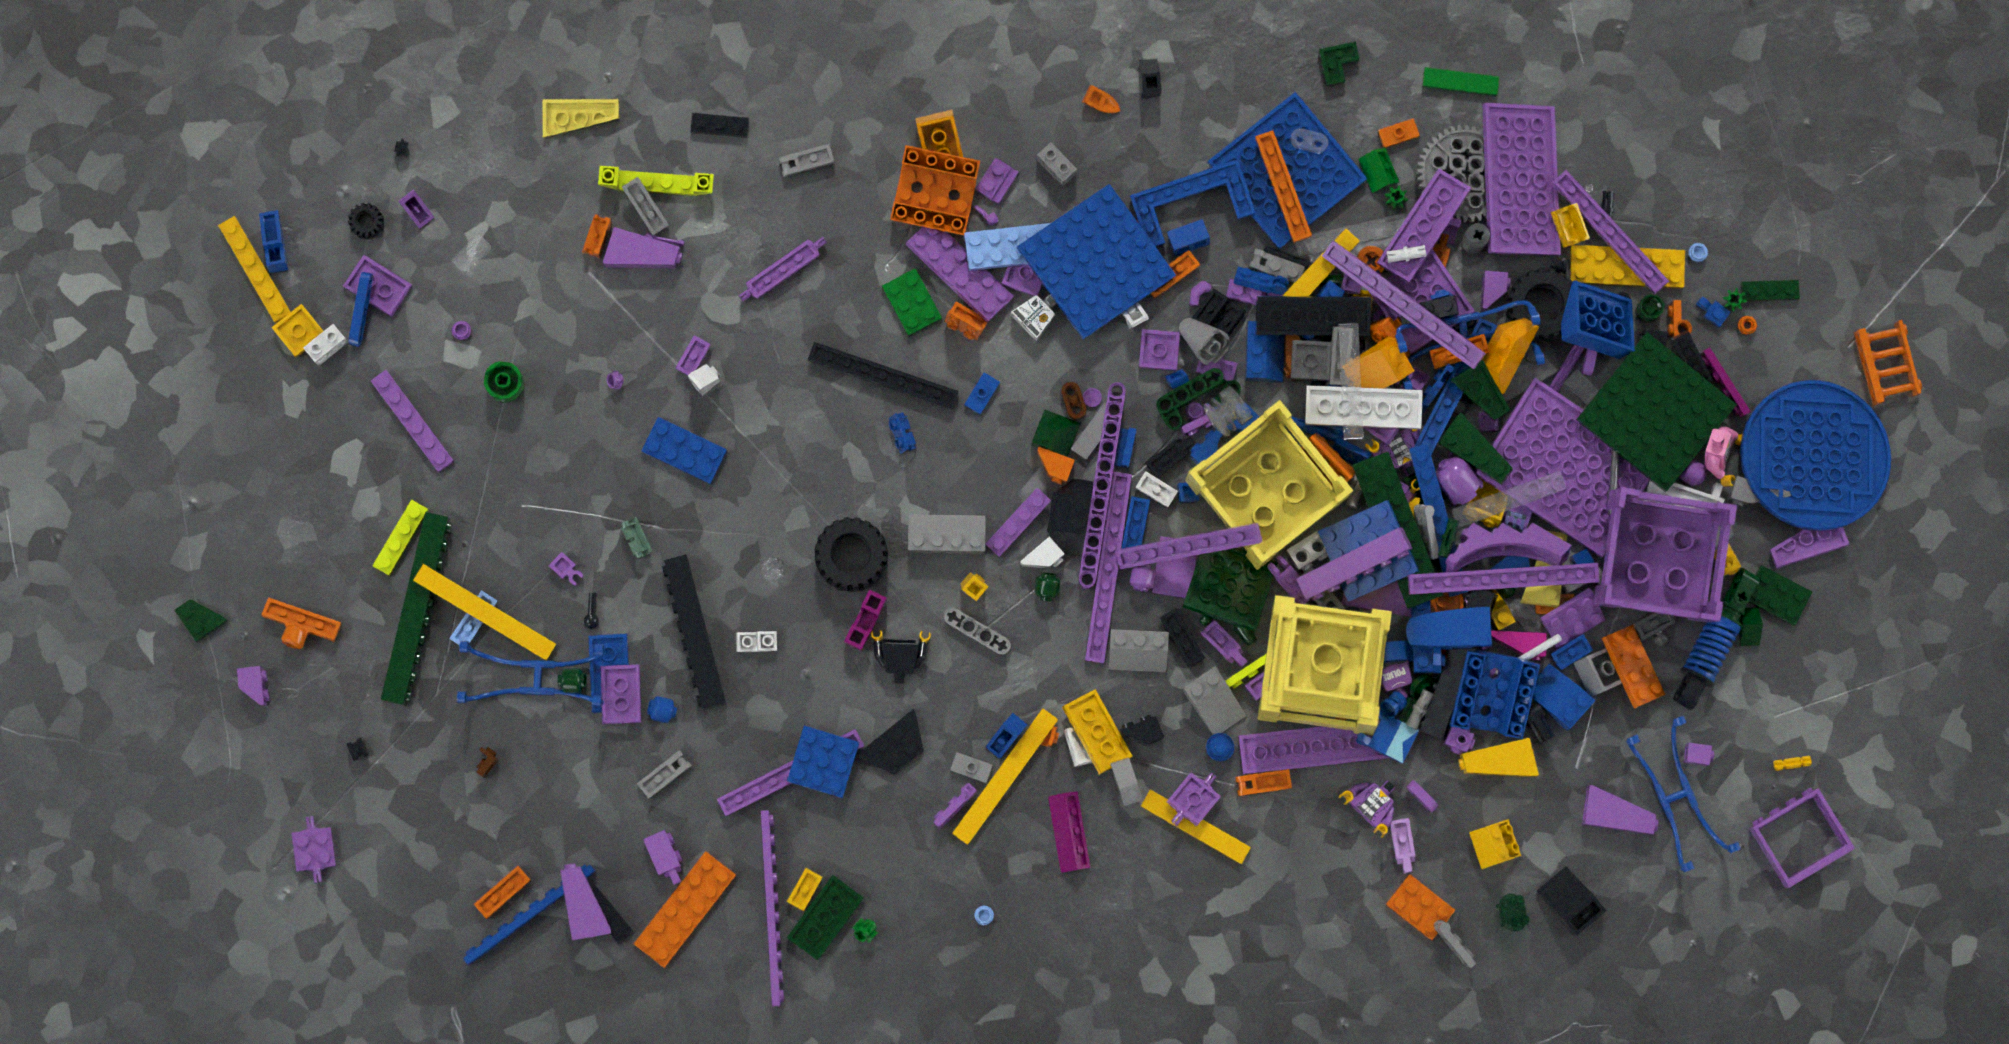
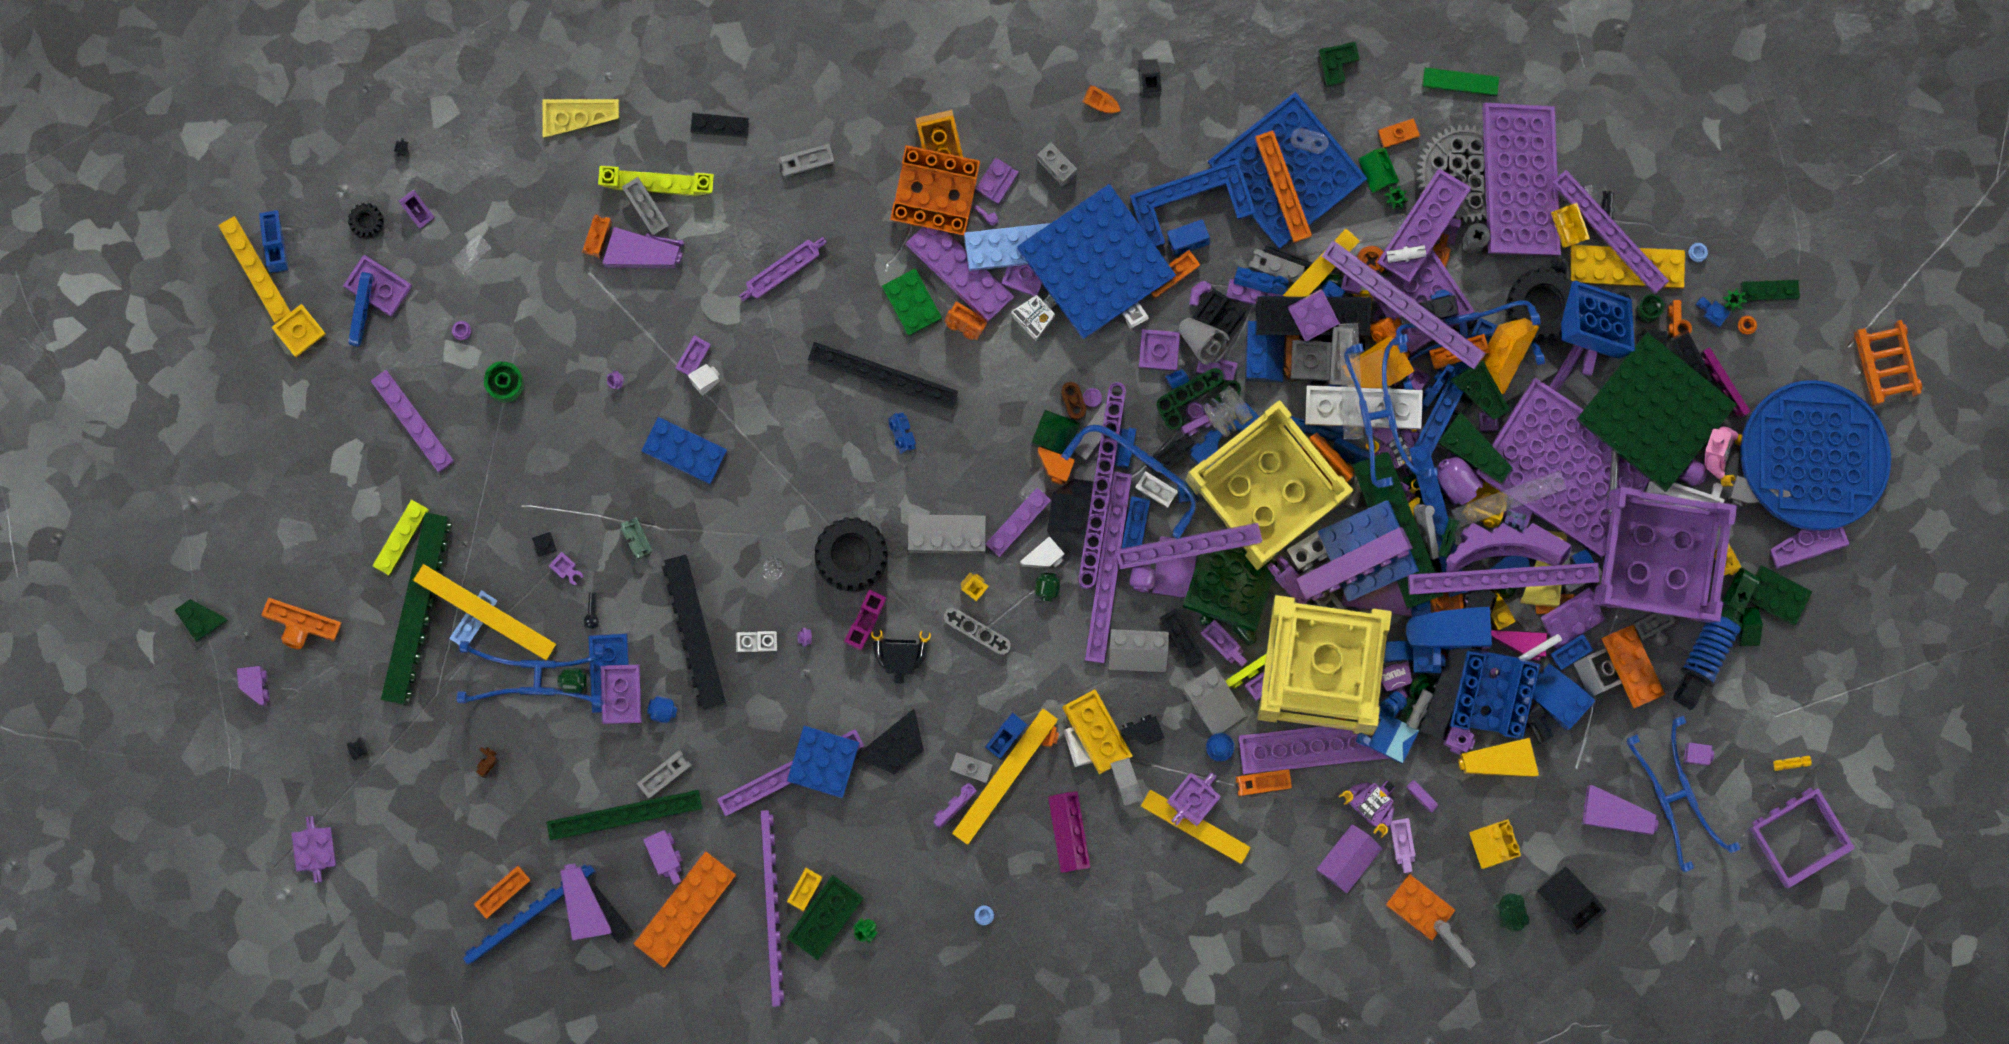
(325, 344): white brick -> none
(544, 544): none -> black plate
(624, 815): none -> dark green plate
(804, 637): none -> medium lavender plate
(982, 393): blue plate -> none
(1146, 458): none -> blue bar
(1313, 315): none -> medium lavender plate
(1349, 858): none -> medium lavender slope
(1389, 413): none -> blue bar
(1493, 287): medium lavender slope -> none

